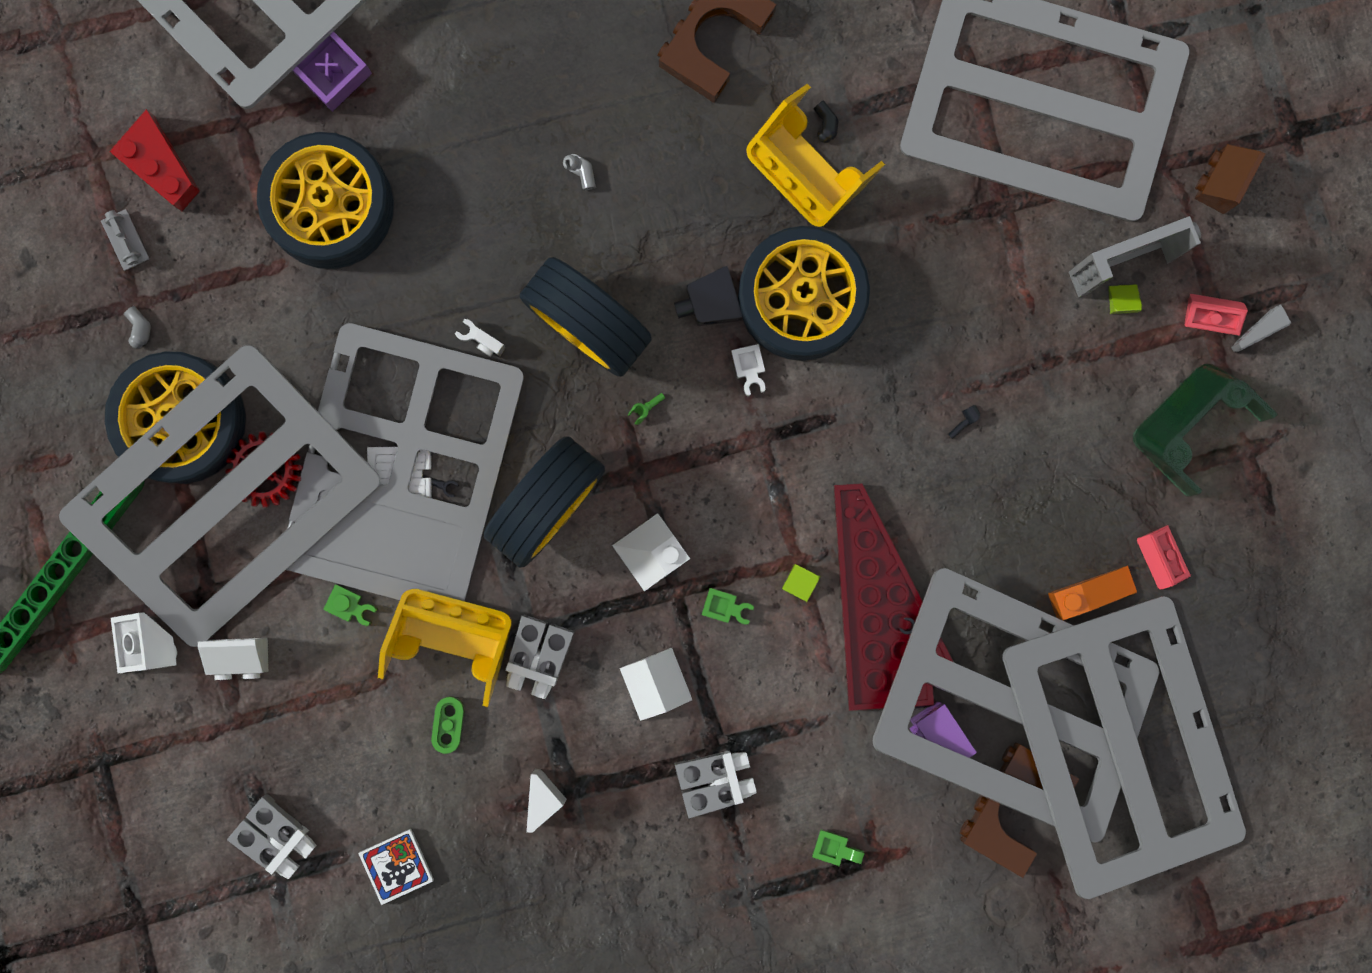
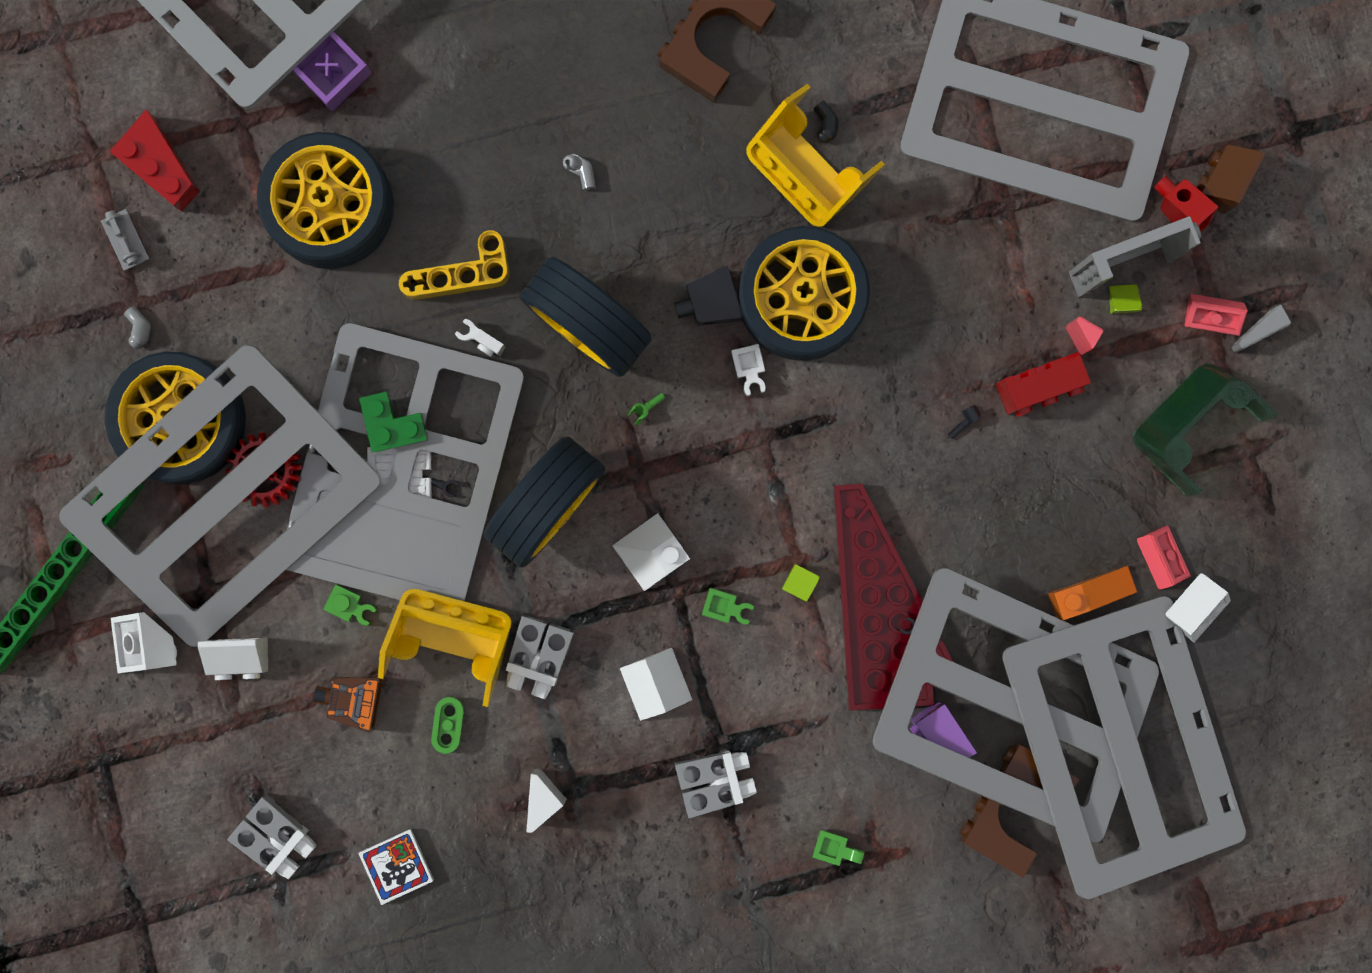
(352, 701): none -> torso
(384, 430): none -> green plate
(454, 273): none -> yellow beam
(1043, 384): none -> red wedge
(1084, 334): none -> coral slope
(1185, 201): none -> red torso
(1198, 607): none -> white panel

